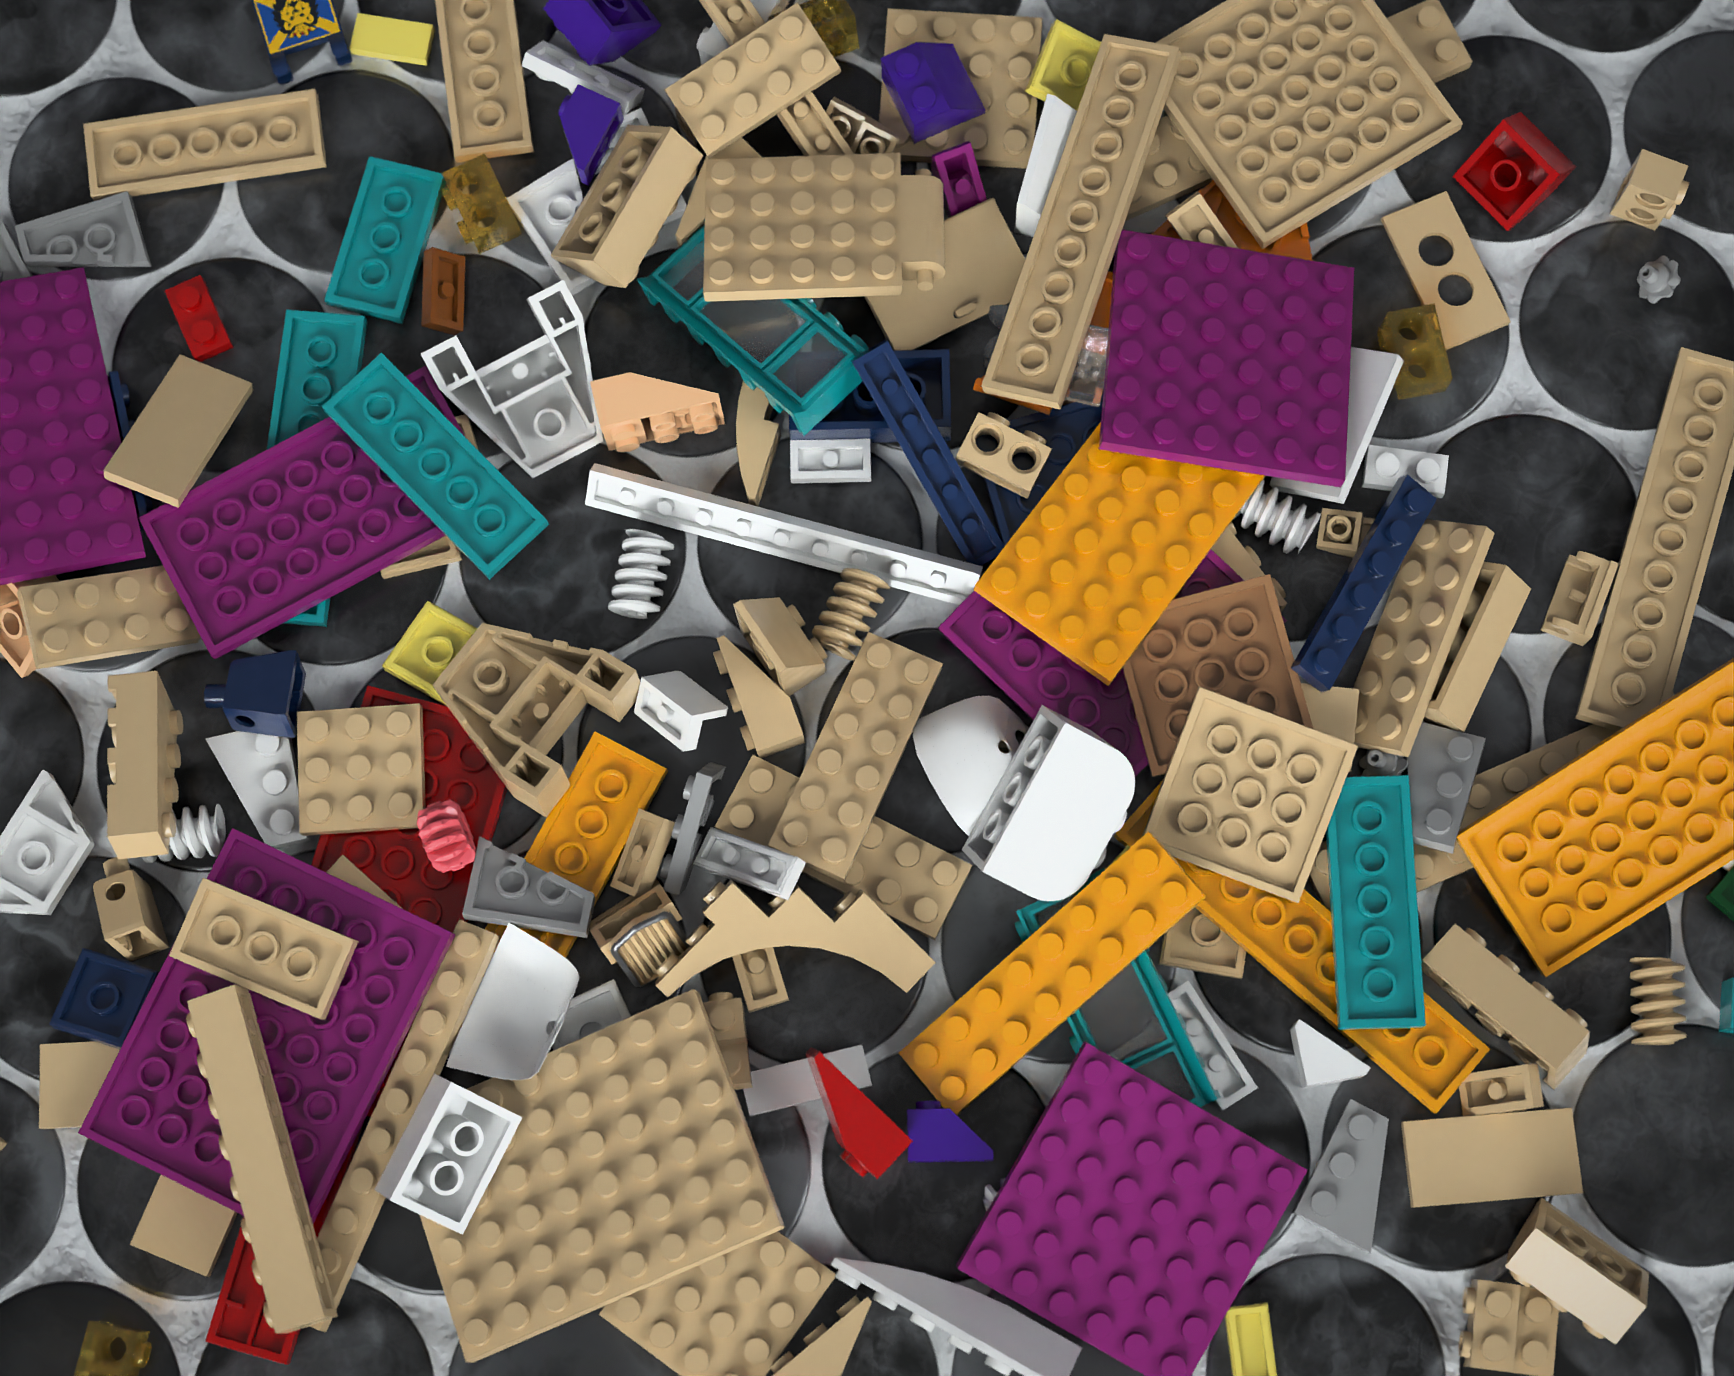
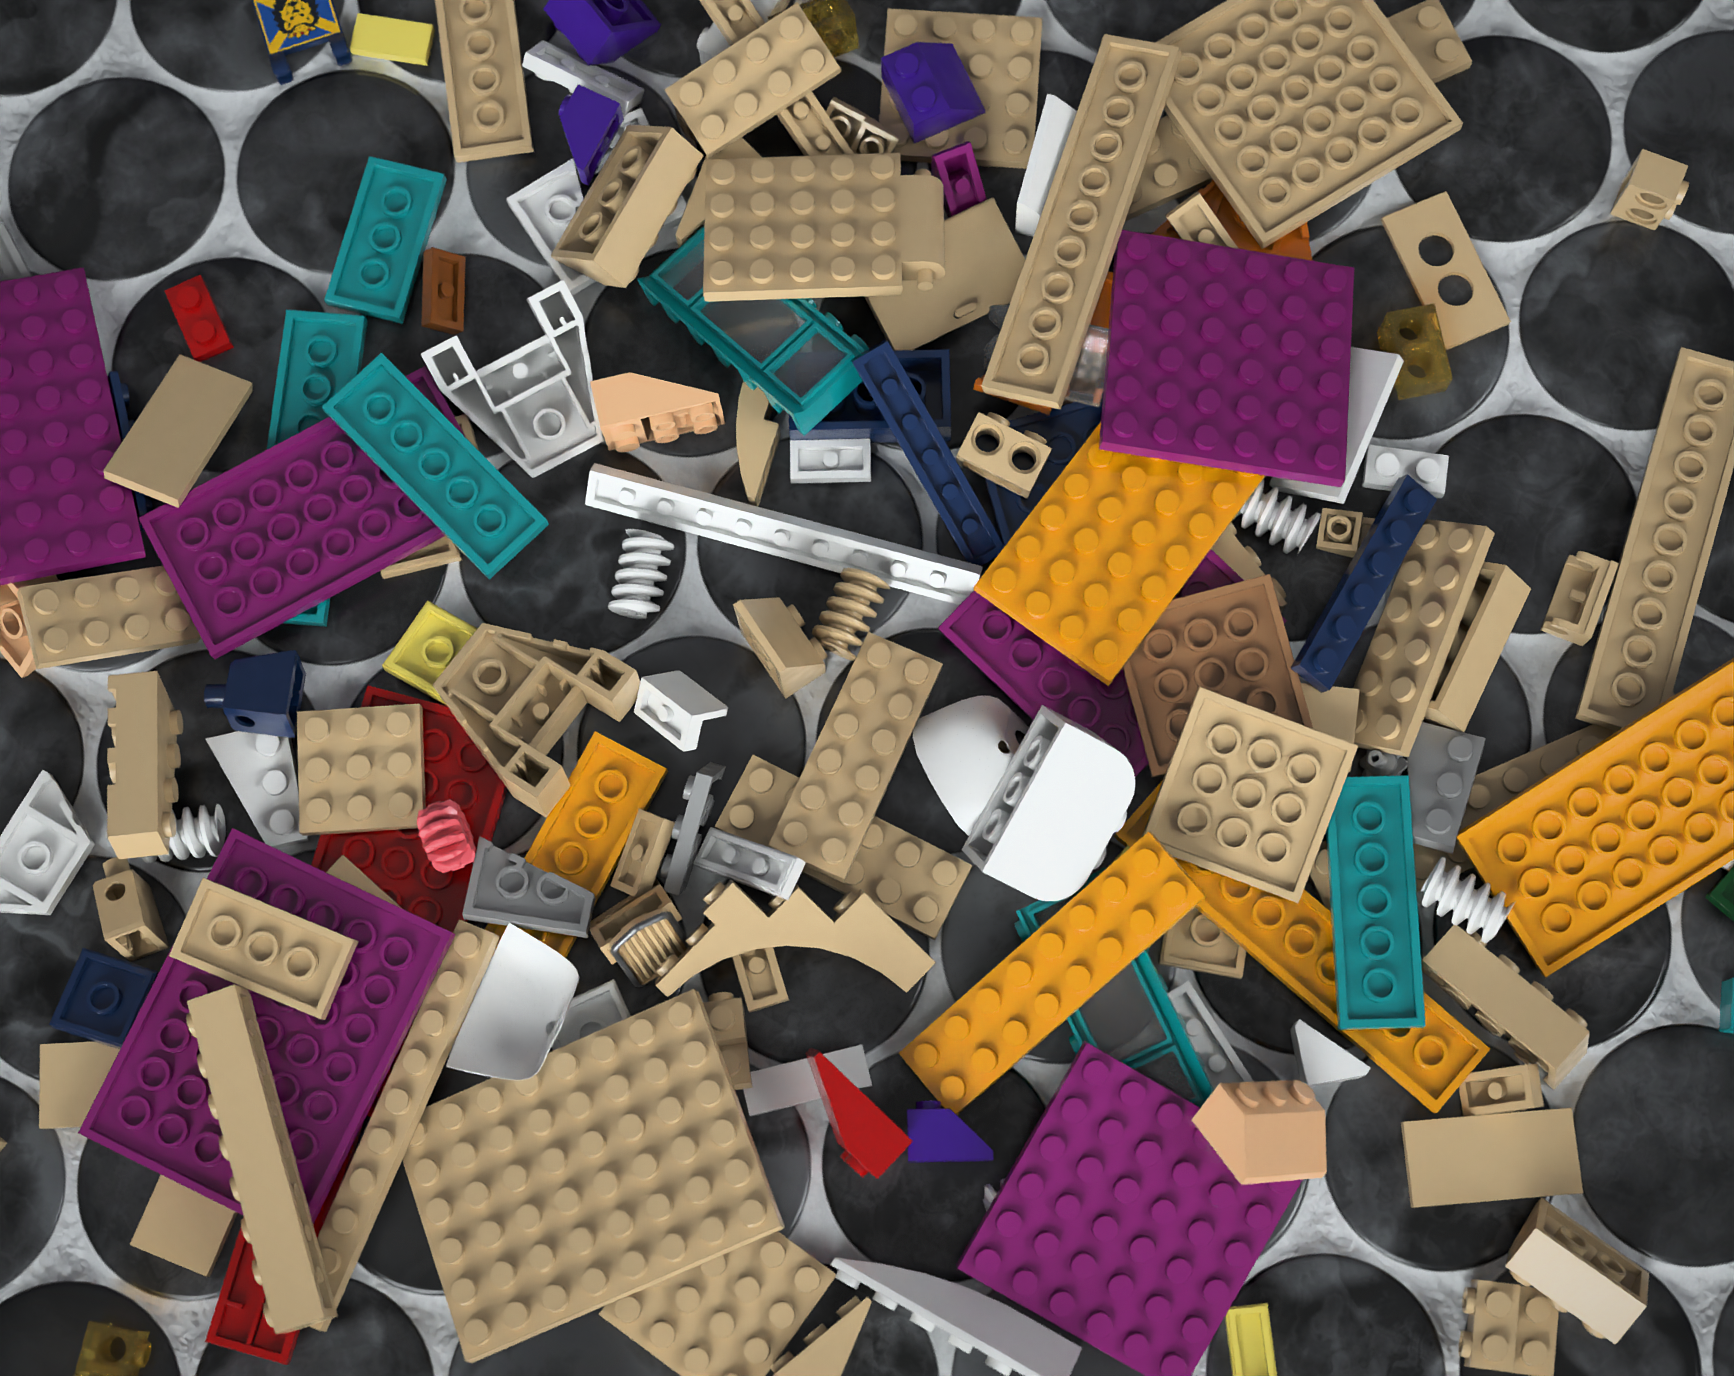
(86, 236): light grey wing -> none
(205, 145): tan plate -> none
(448, 1154): white slope -> none
(483, 203): clear yellow brick -> none
(765, 706): tan slope -> none
(1063, 65): light yellow plate -> none
(1266, 1130): none -> light nougat slope
(1348, 1177): light grey wing -> none
(1465, 900): none -> white piece
(1514, 170): red slope -> none
(1657, 1002): tan piece -> none
(1658, 279): light grey plant -> none

